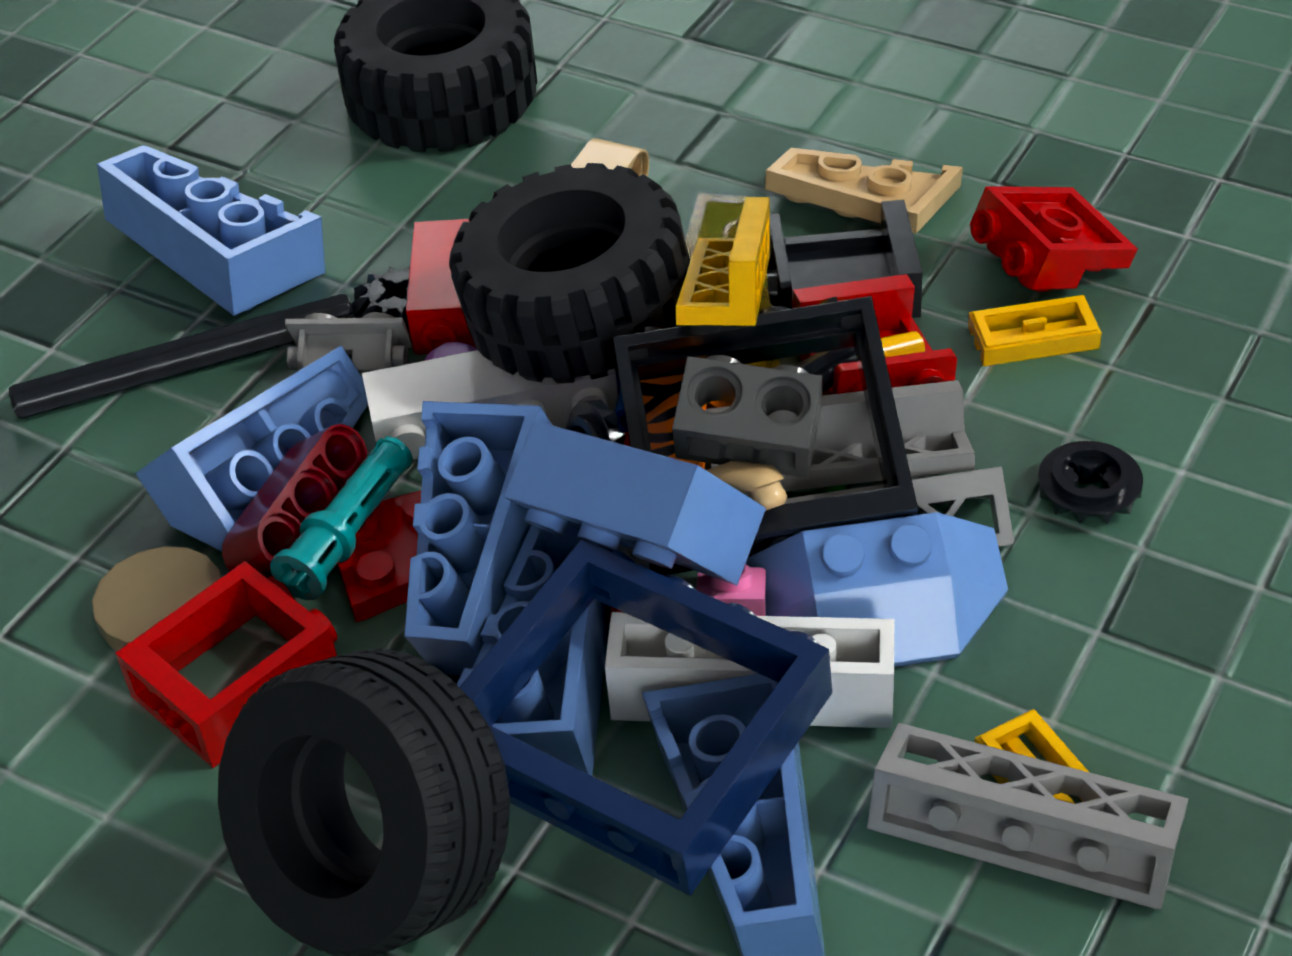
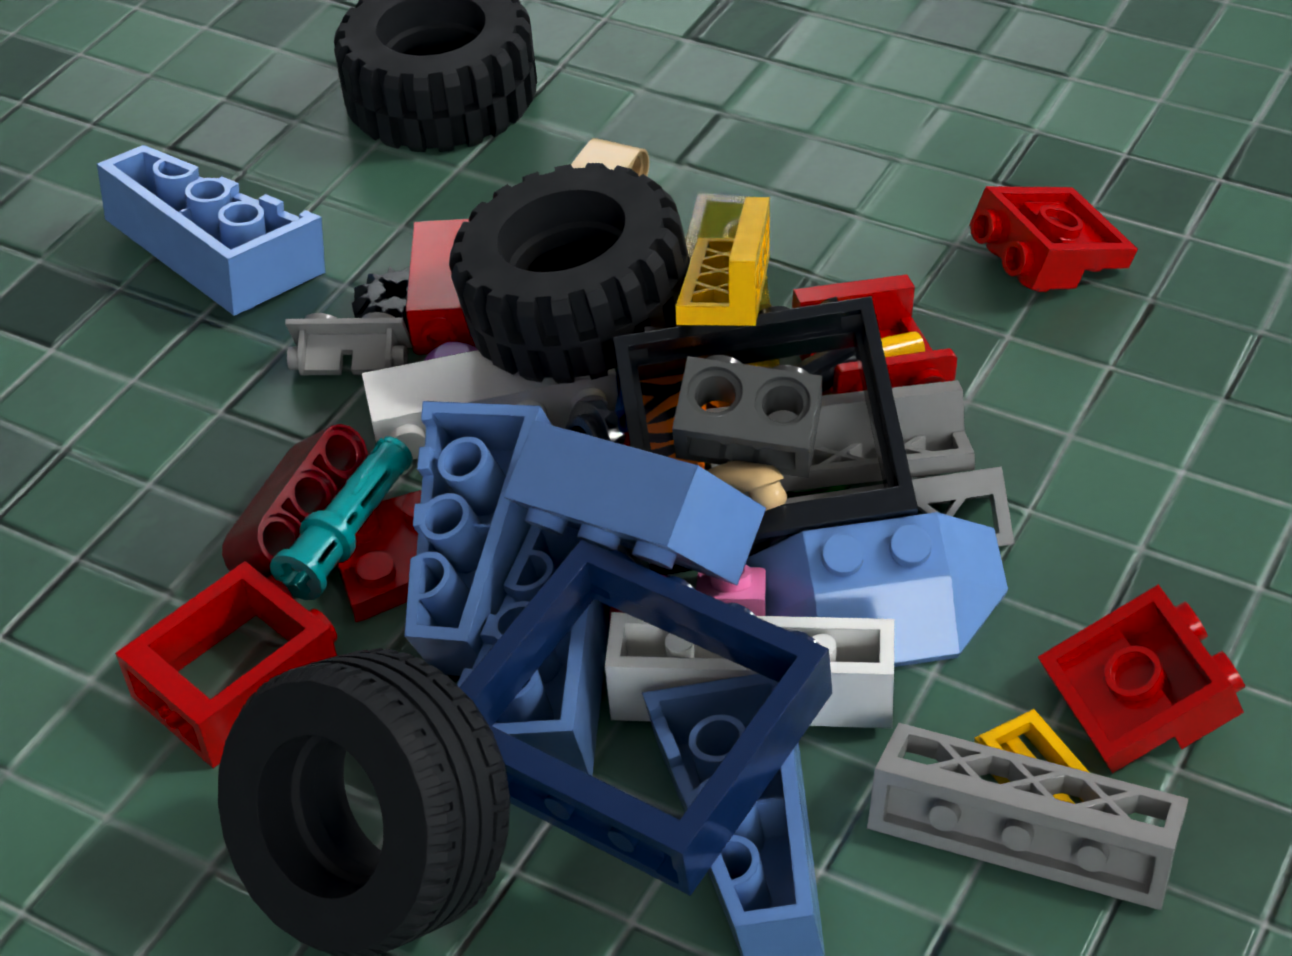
(147, 590): dark tan tile -> none
(166, 359): black axle -> none
(221, 468): medium blue wedge -> none
(844, 256): black panel -> none
(857, 190): tan wing -> none
(1034, 330): yellow tile -> none
(1086, 463): black gear -> none
(1144, 679): none -> red plate

